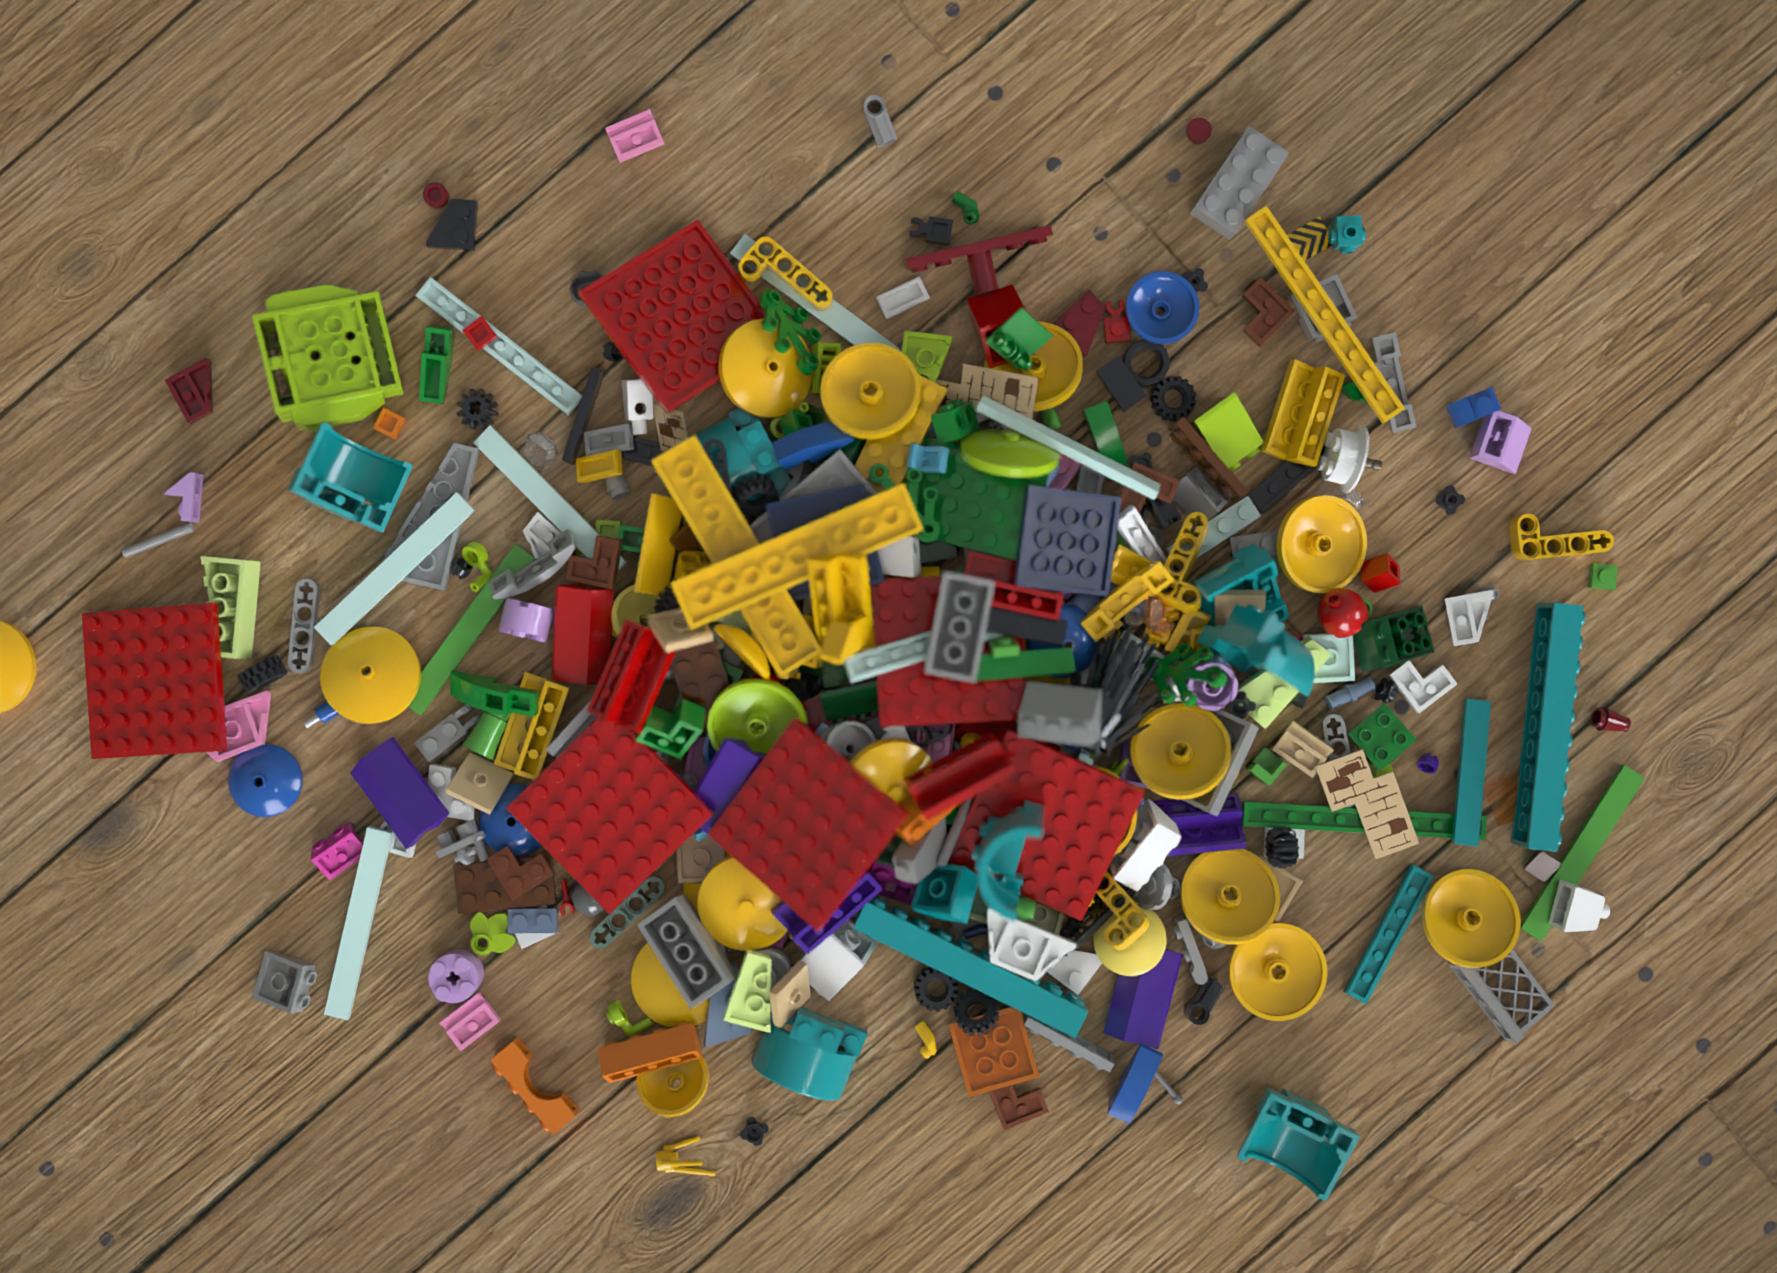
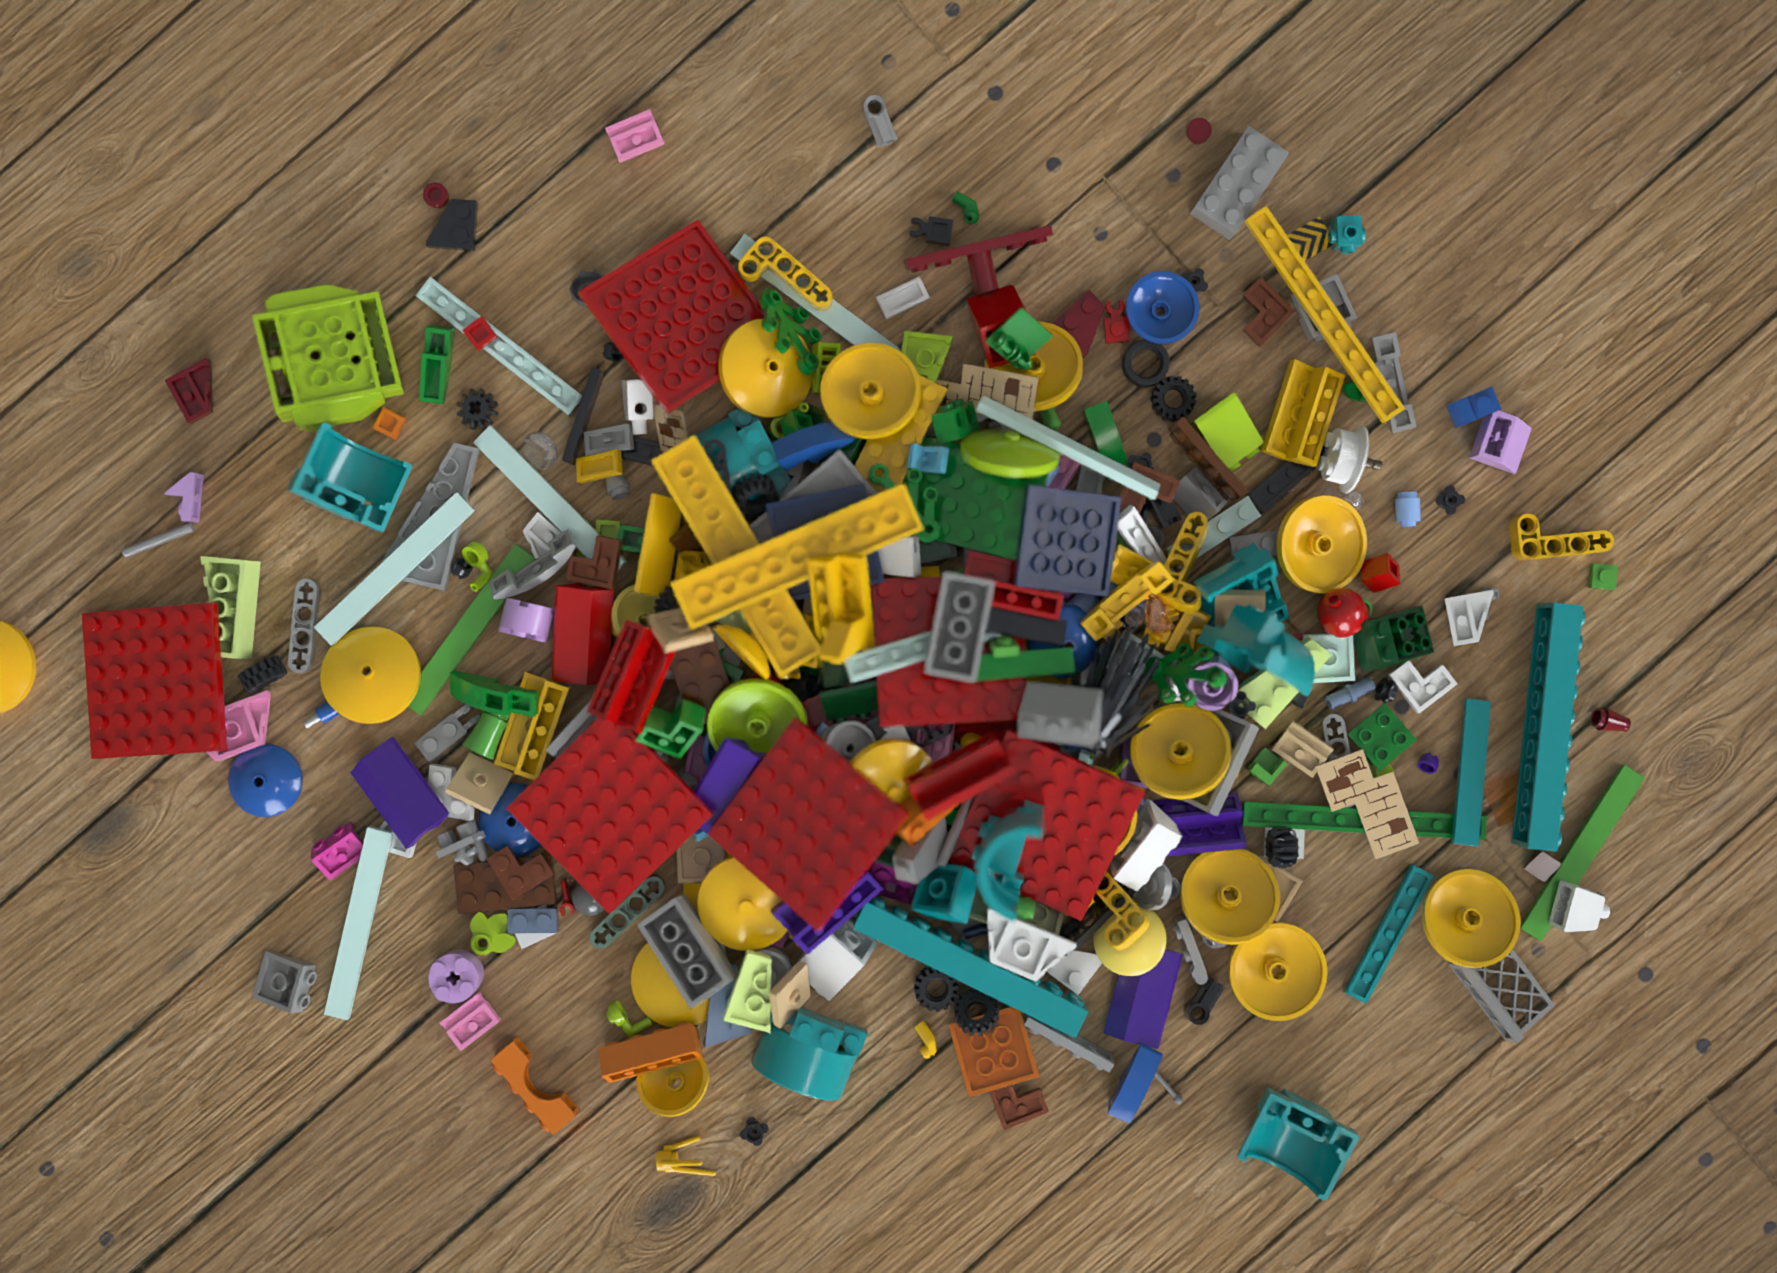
(1121, 384): black hinge -> none
(1407, 509): none -> light blue brick

